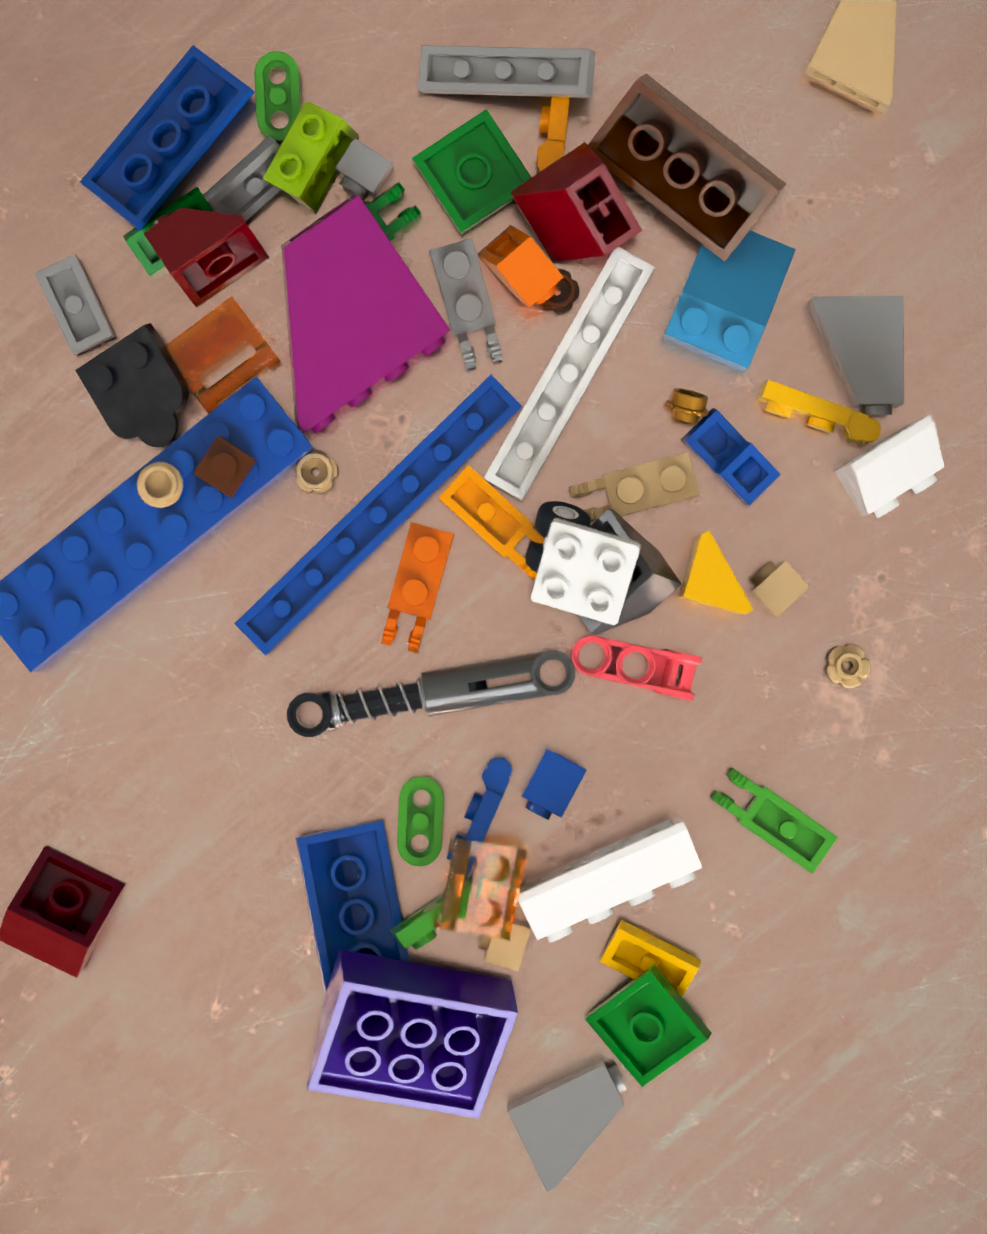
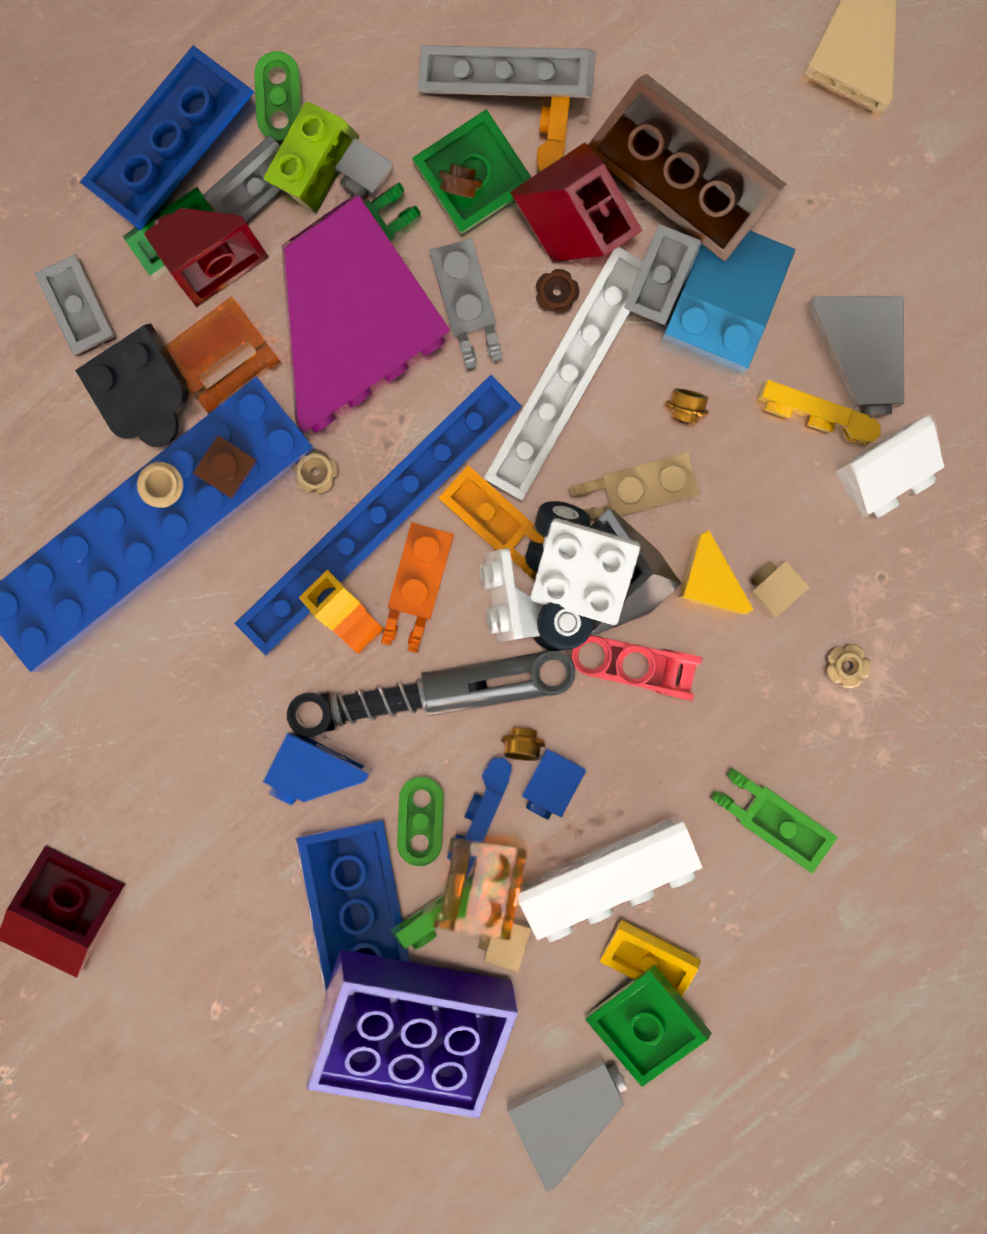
(311, 770): none -> blue slope
(341, 612): none -> leg
(460, 180): none -> reddish brown plate
(518, 617): none -> white plate
(521, 266): orange slope -> none
(522, 744): none -> pearl gold plate
(663, 275): none -> light grey plate
(731, 456): blue slope -> none

